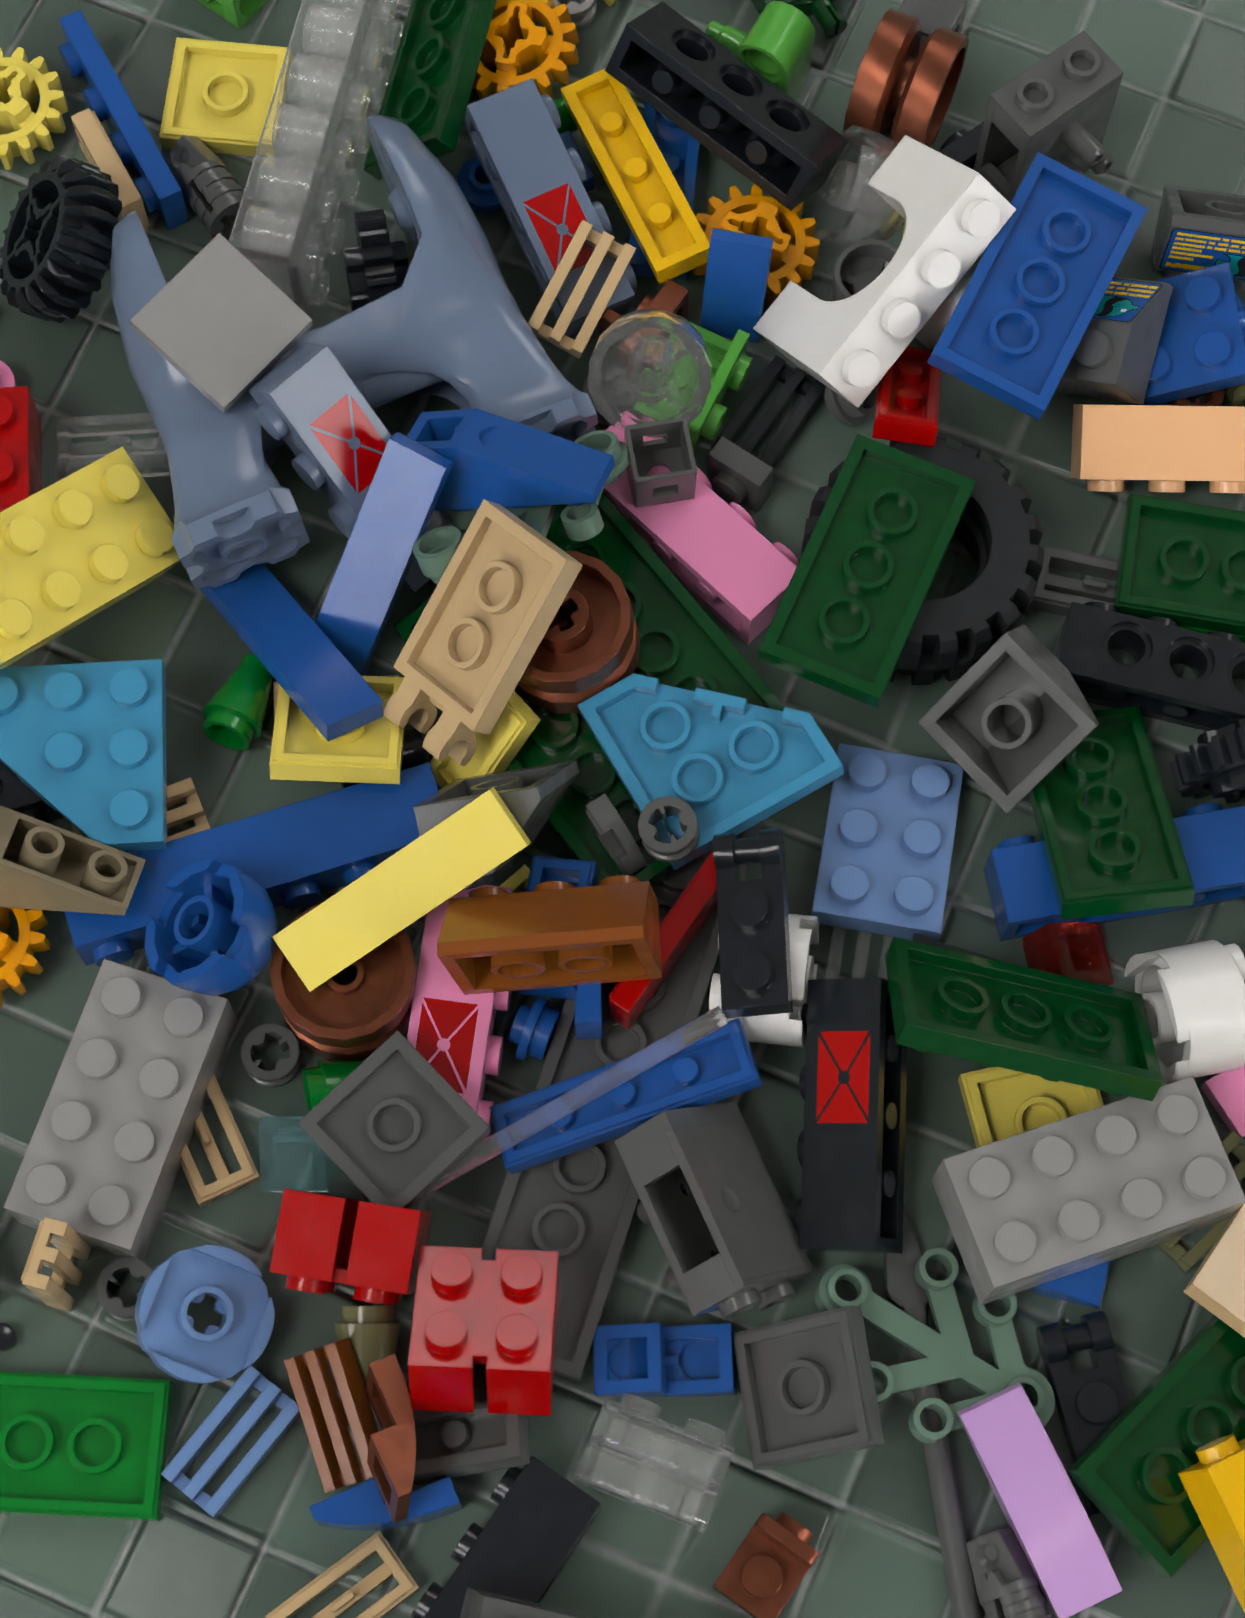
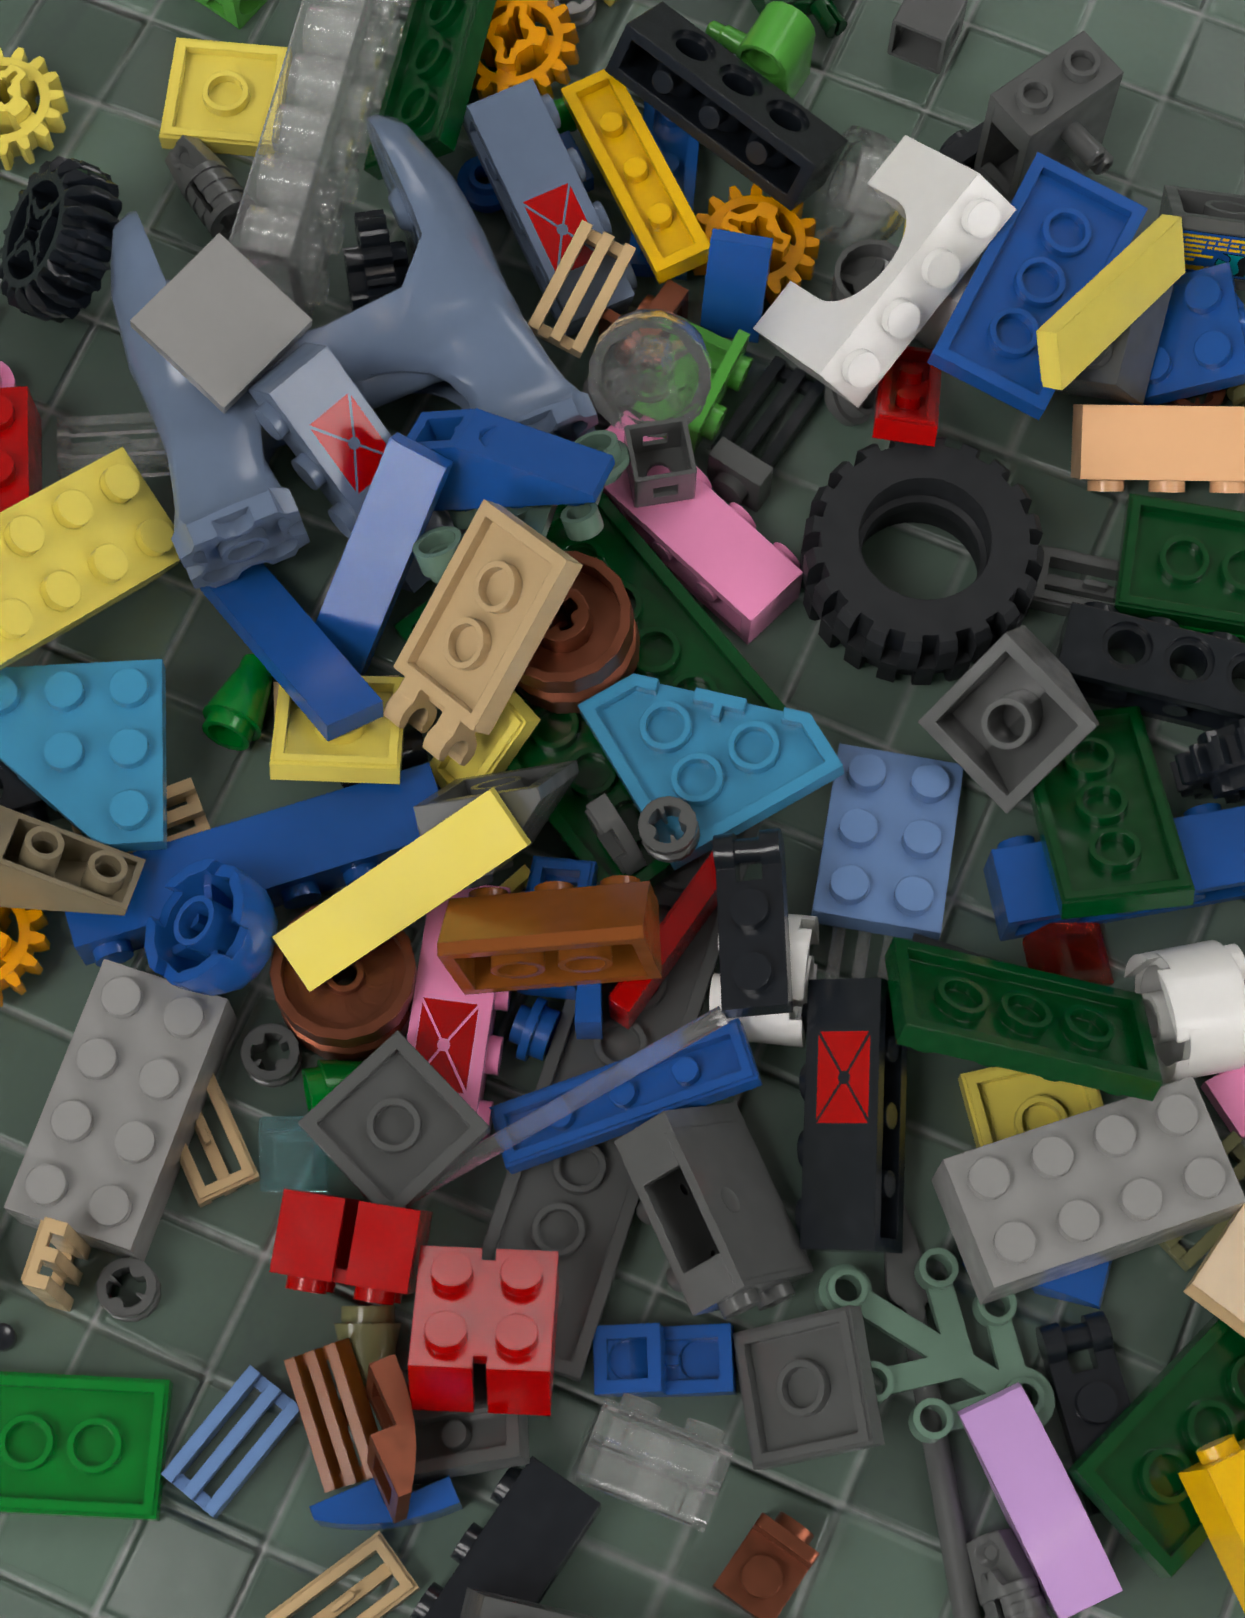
(101, 153): tan tile -> none
(130, 137): blue plate -> none
(168, 1331): medium blue plate -> none
(866, 570): dark green plate -> none
(900, 84): copper wheel -> none
(1110, 302): none -> light yellow tile

